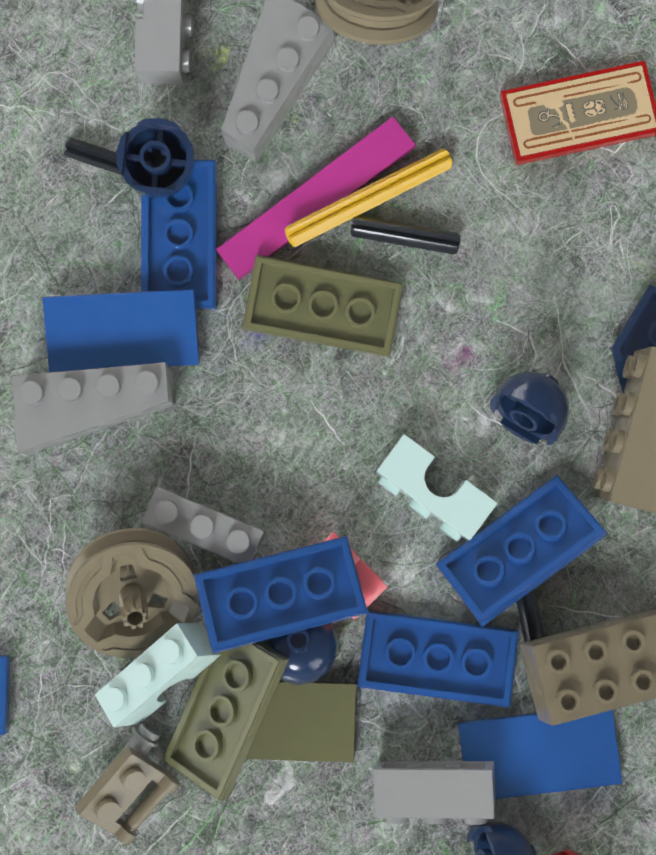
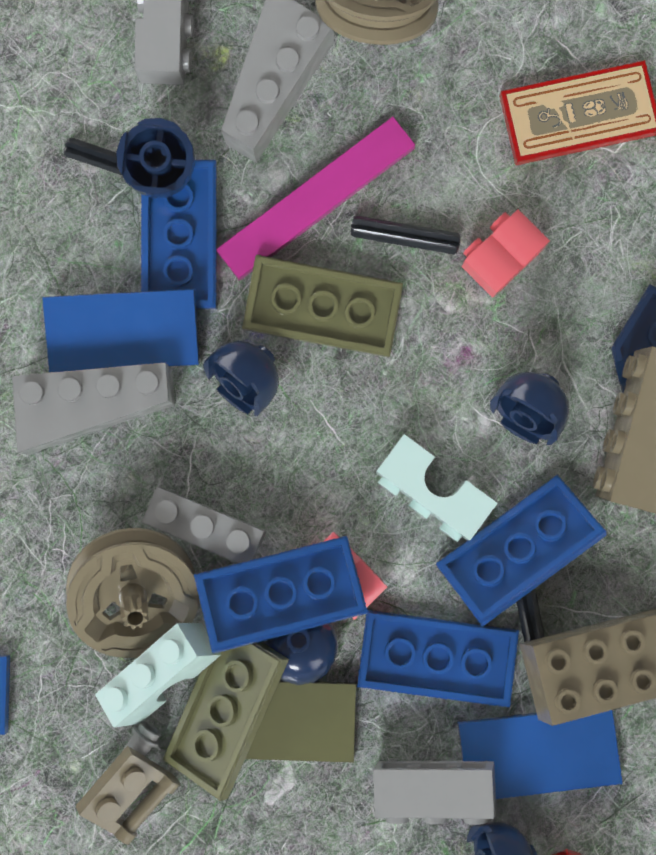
(245, 375): none -> dark blue cylinder
(368, 197): yellow axle -> none
(504, 252): none -> coral brick

